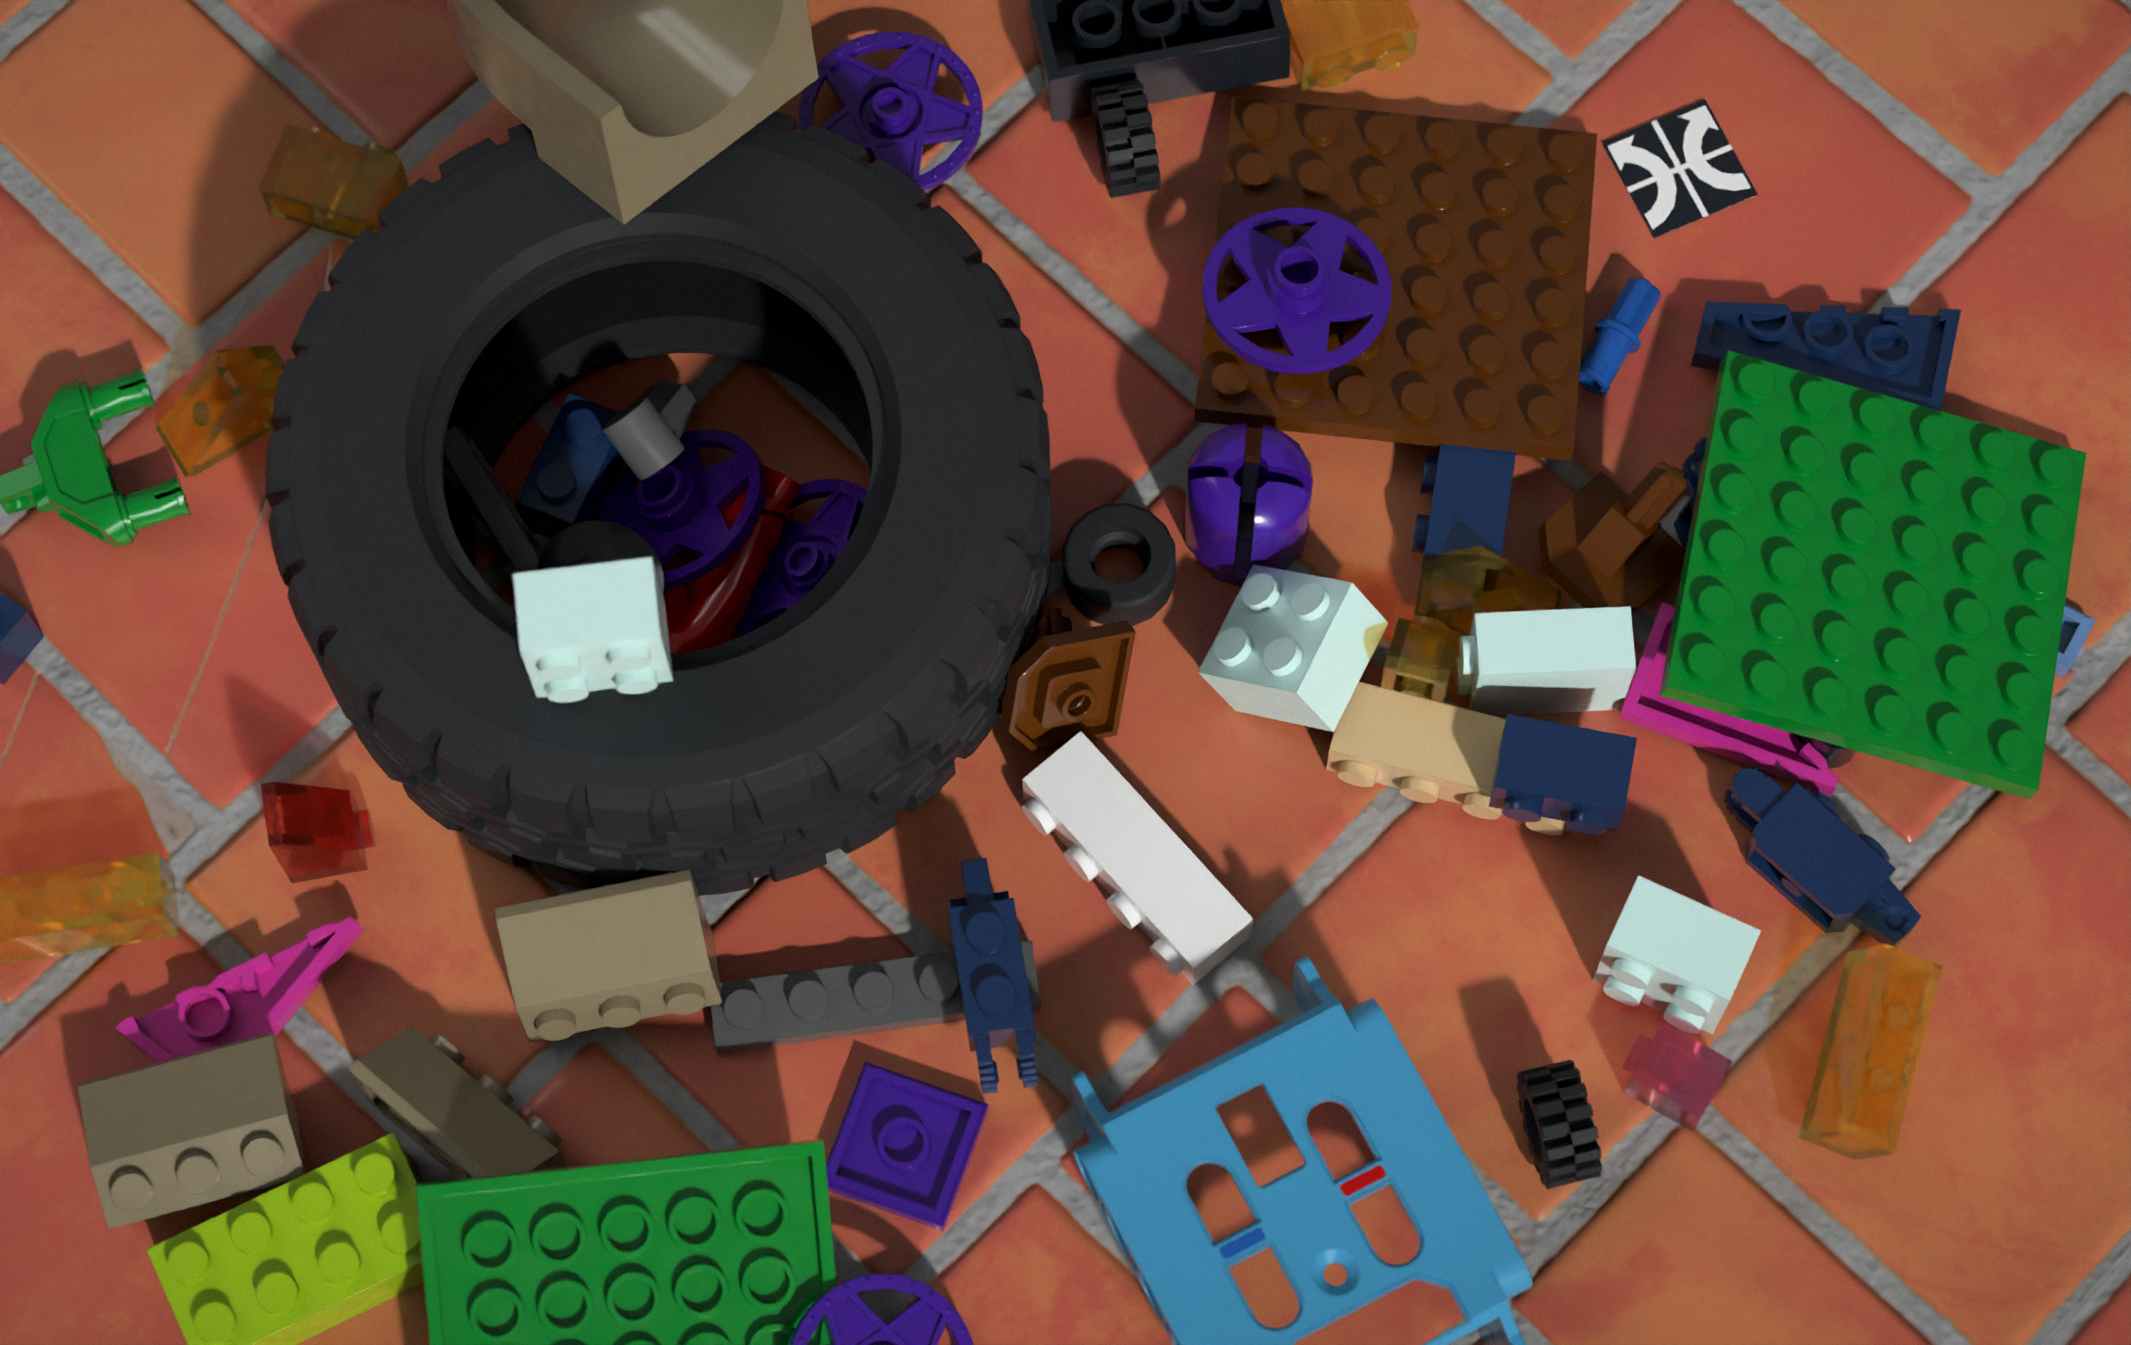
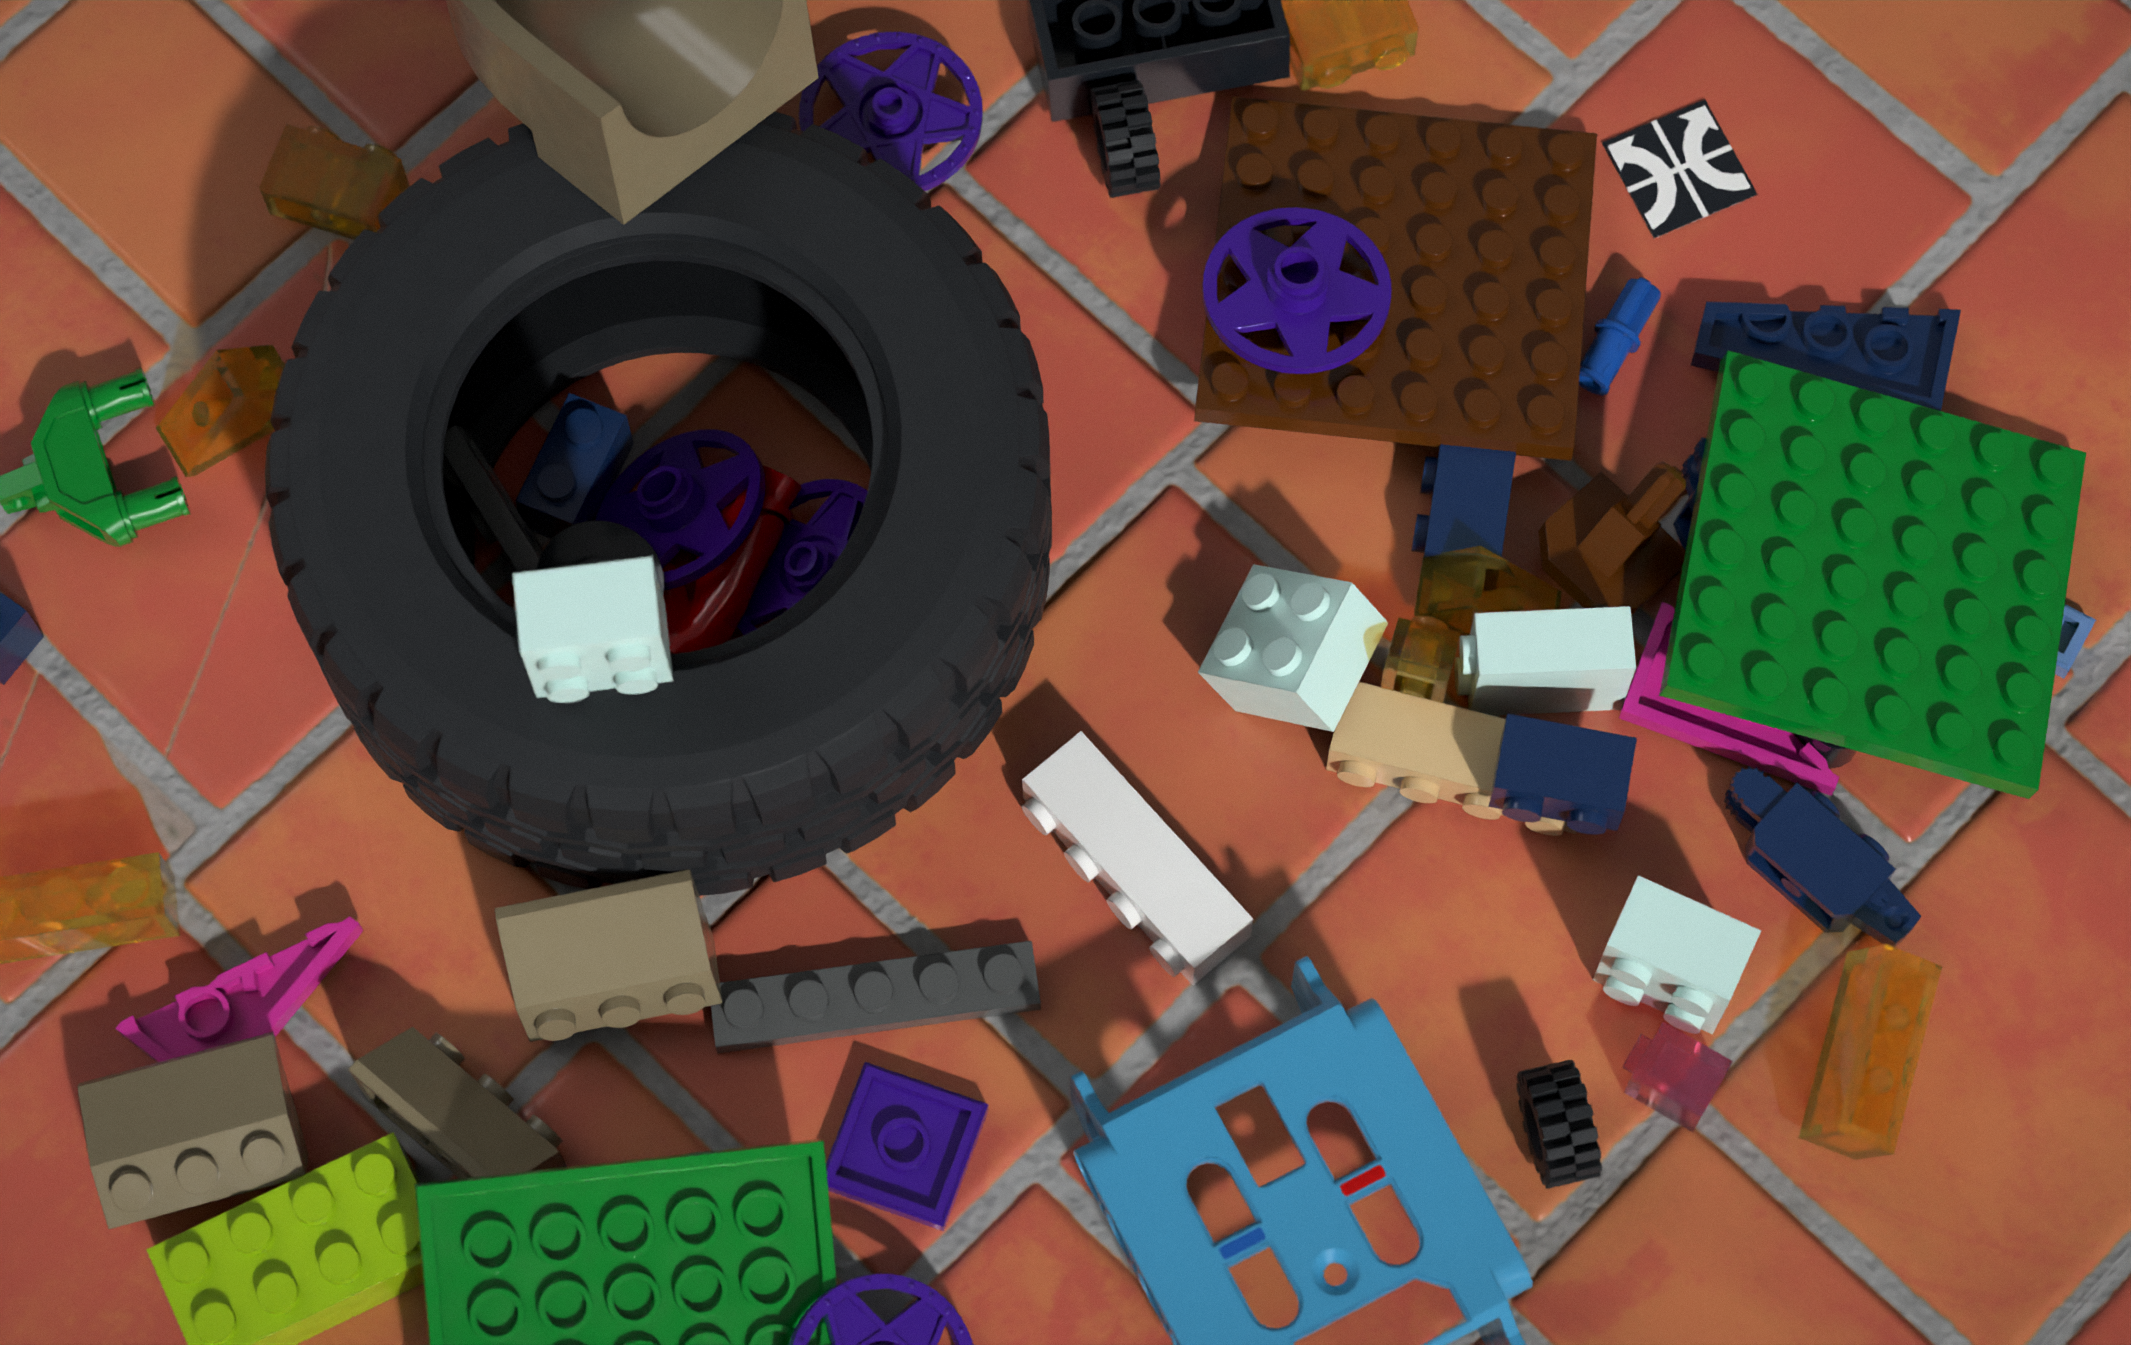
(316, 830): clear red slope -> none
(651, 427): dark grey piece -> none
(992, 975): dark blue hinge -> none
(1068, 683): reddish brown piece -> none
(1119, 527): black tyre -> none
(1224, 486): dark purple cylinder -> none

